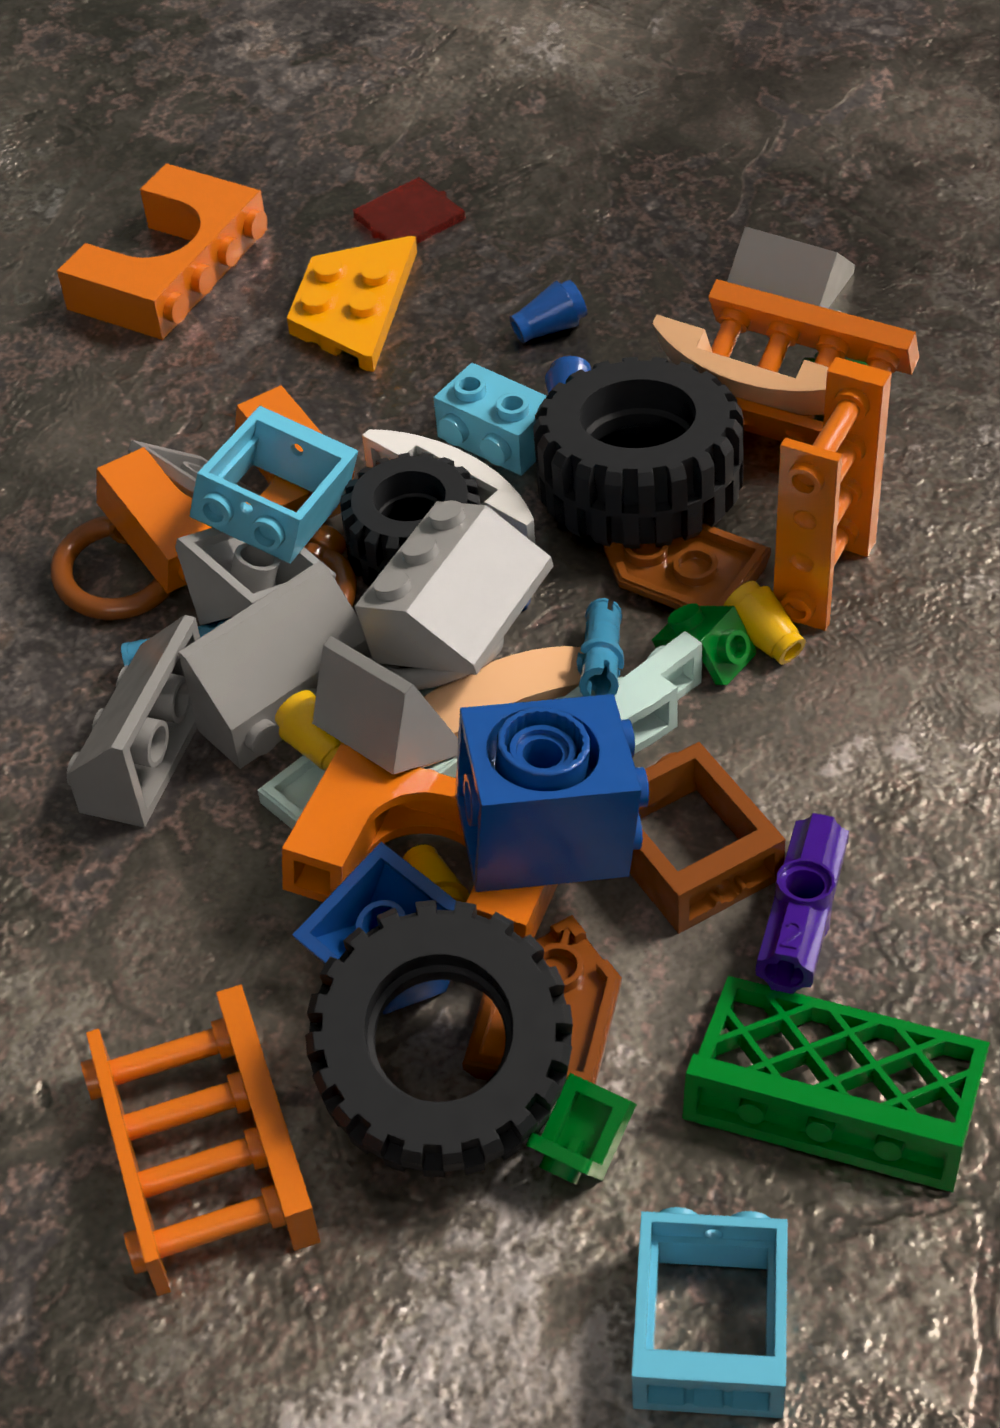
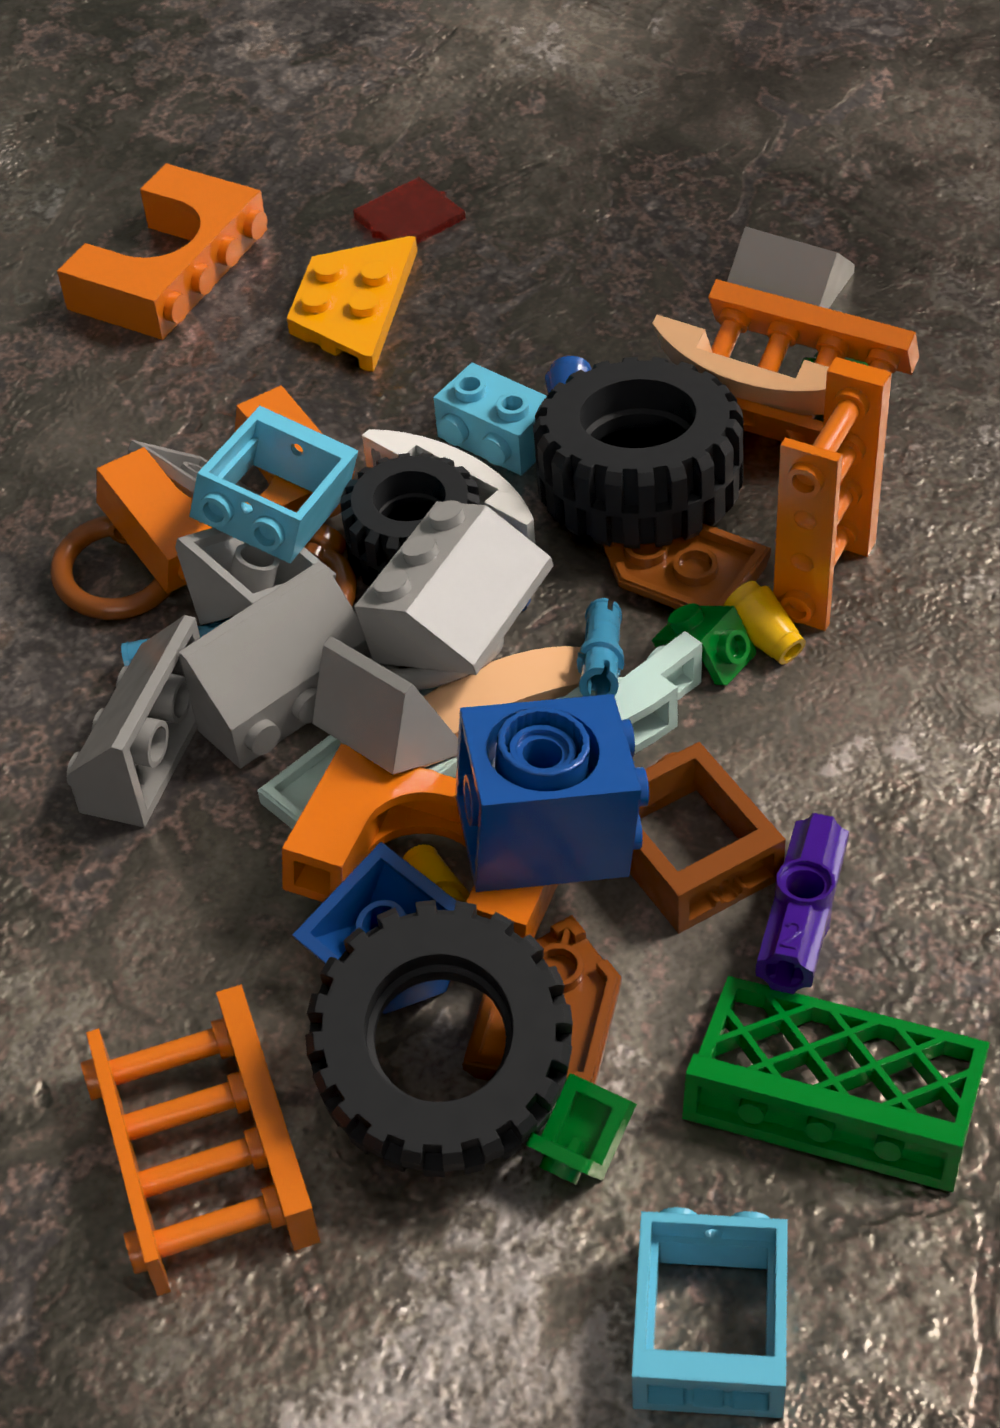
(296, 729): yellow cone -> none
(550, 312): blue cone -> none

